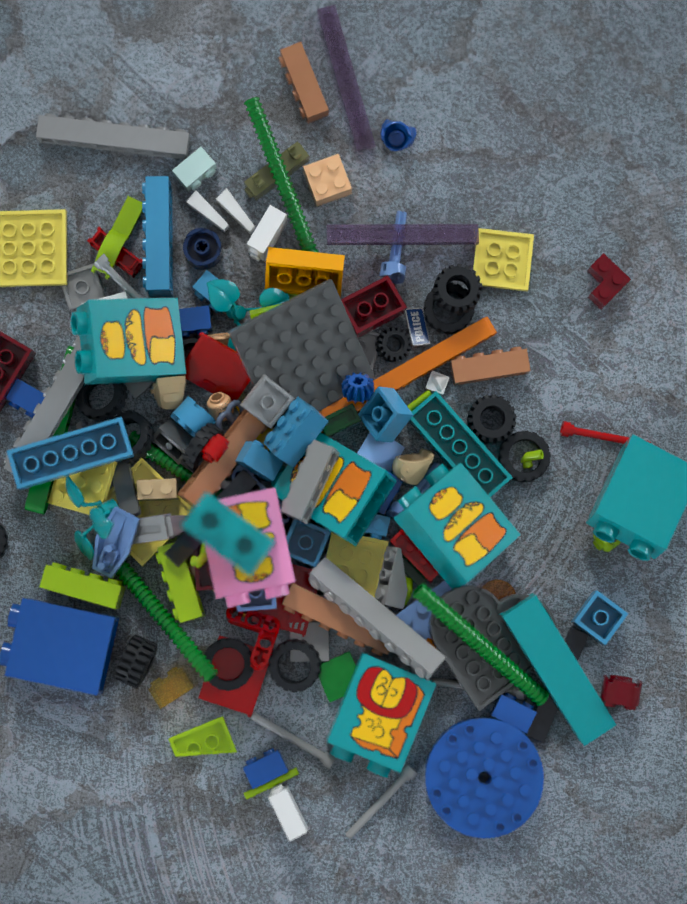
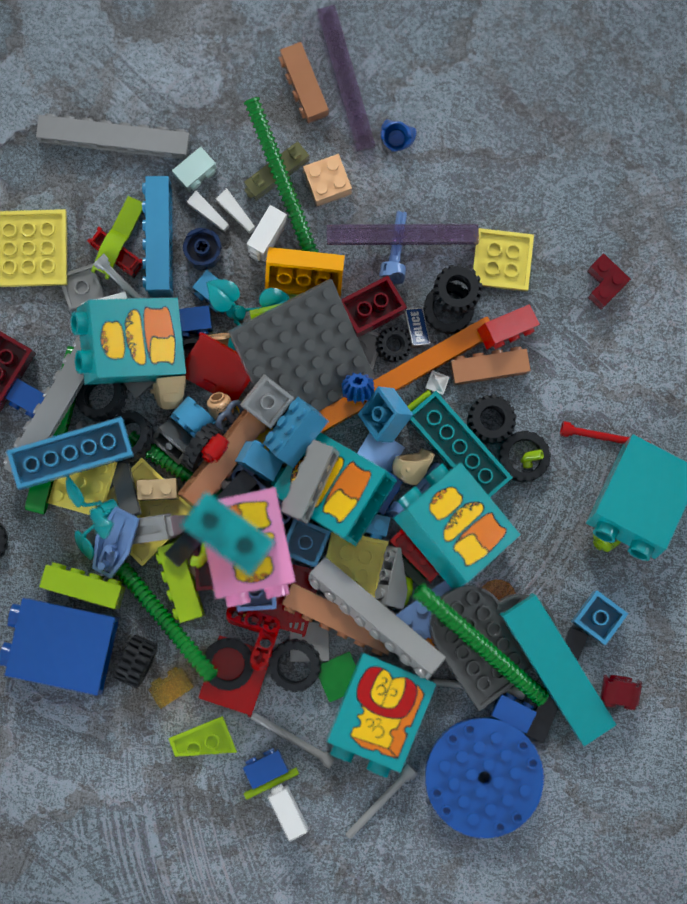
(341, 420): dark green tile -> none
(508, 327): none -> brick

